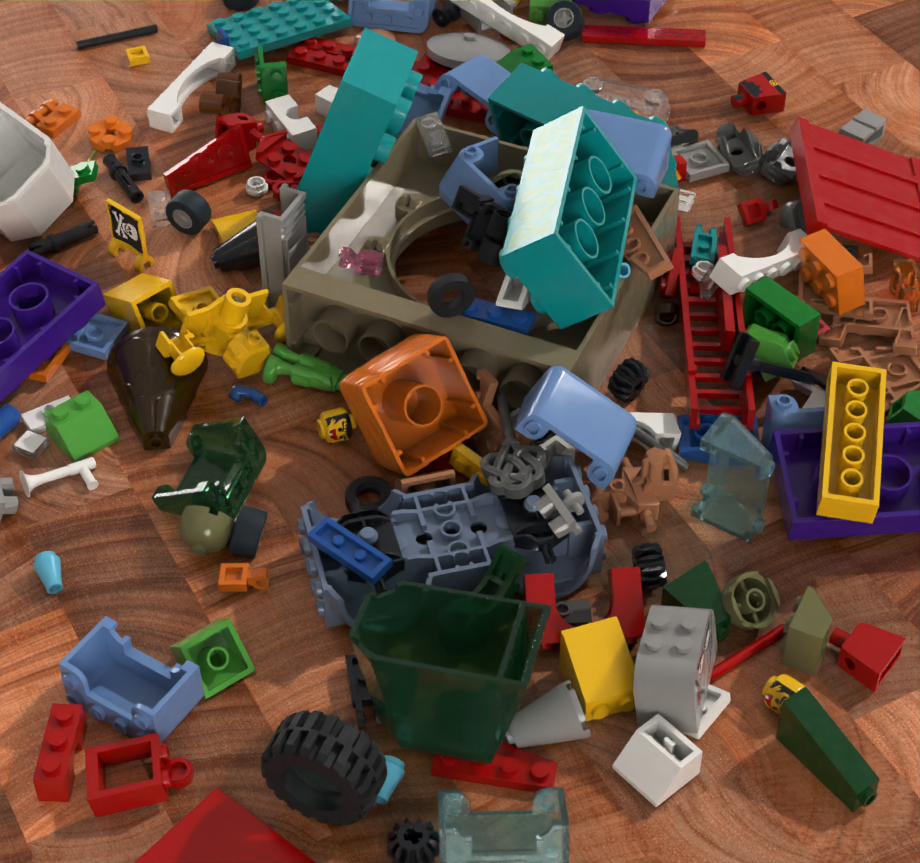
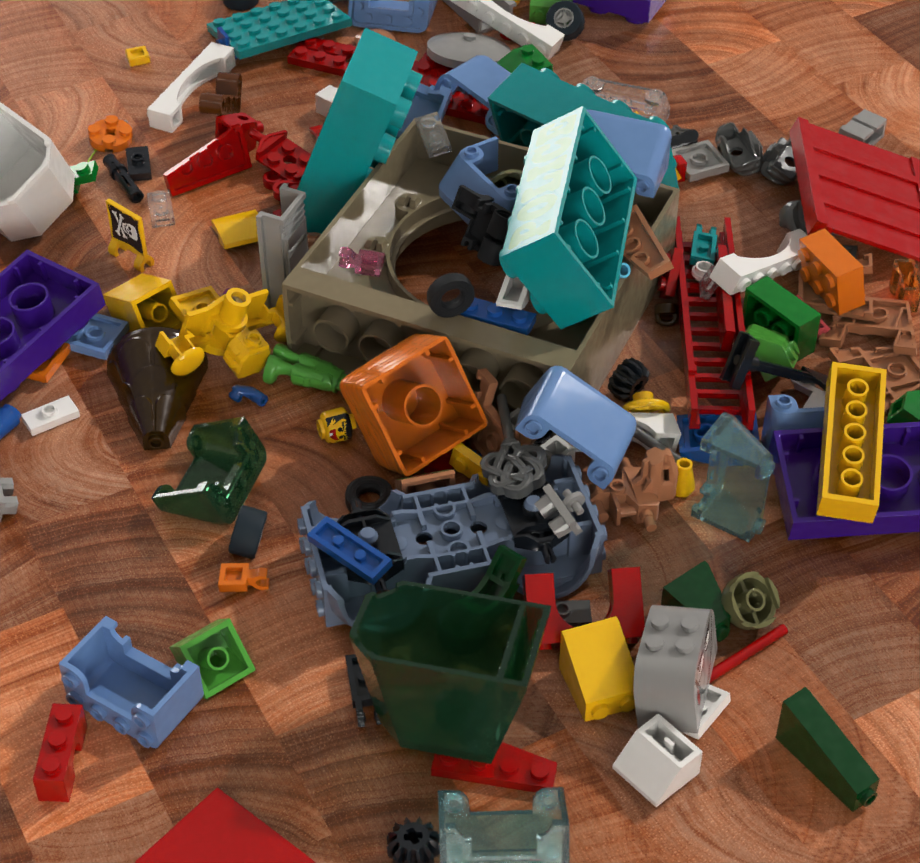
(30, 444): tile -> none
(48, 569): medium azure cone -> none
(55, 242): black pin -> none
(57, 120): orange plate -> none
(80, 426): bright green slope -> none
(83, 467): white piece -> none
(116, 36): black bar -> none
(129, 796): red window -> none
(181, 772): red tile -> none
(188, 212): black wheel -> none
(205, 531): olive cylinder -> none
(238, 251): black cone -> none
(256, 186): white plate -> none
(270, 77): green bracket -> none
(284, 115): white arch -> none
(324, 767): black tyre -> none
(395, 773): medium azure cone -> none
(445, 14): black wheel -> none
(549, 719): light grey cone -> none
(644, 36): red tile -> none
(646, 403): none -> yellow piece
(652, 565): black gear -> none
(685, 480): none -> yellow cone
(686, 200): clear tile -> none
(755, 211): red plate -> none
(759, 95): red torso -> none
(779, 689): yellow head -> none
(806, 633): olive slope -> none
(867, 653): red torso -> none

